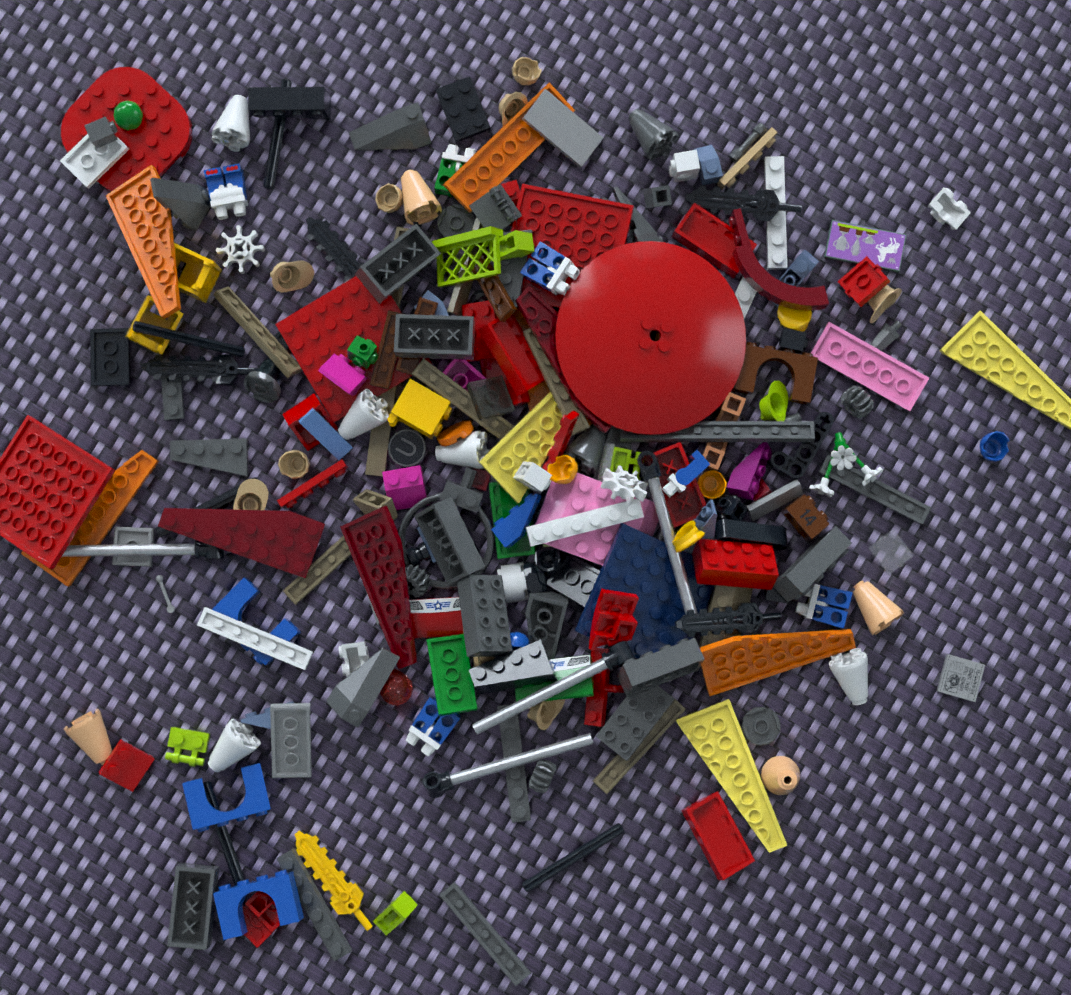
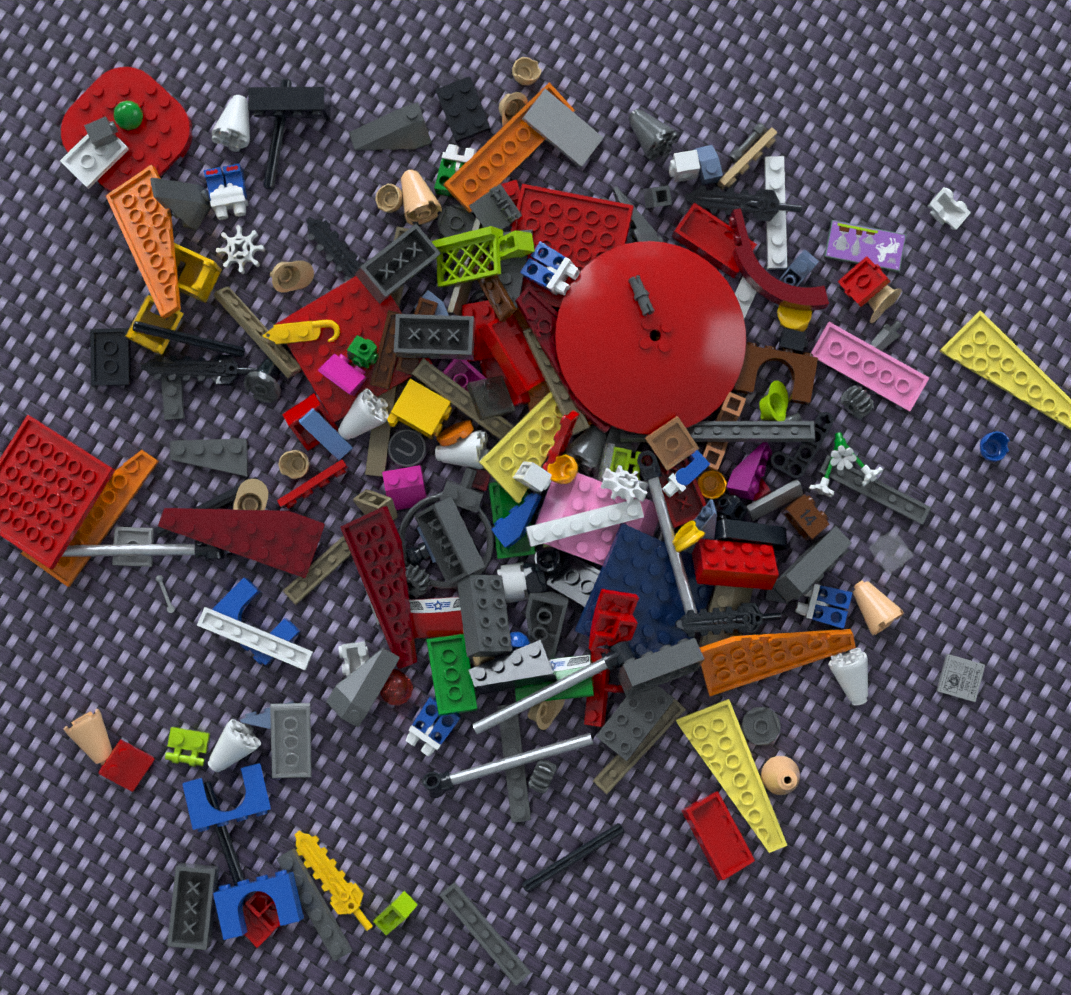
(301, 331): none -> yellow plate
(641, 295): none -> dark grey pin
(672, 443): none -> medium nougat plate

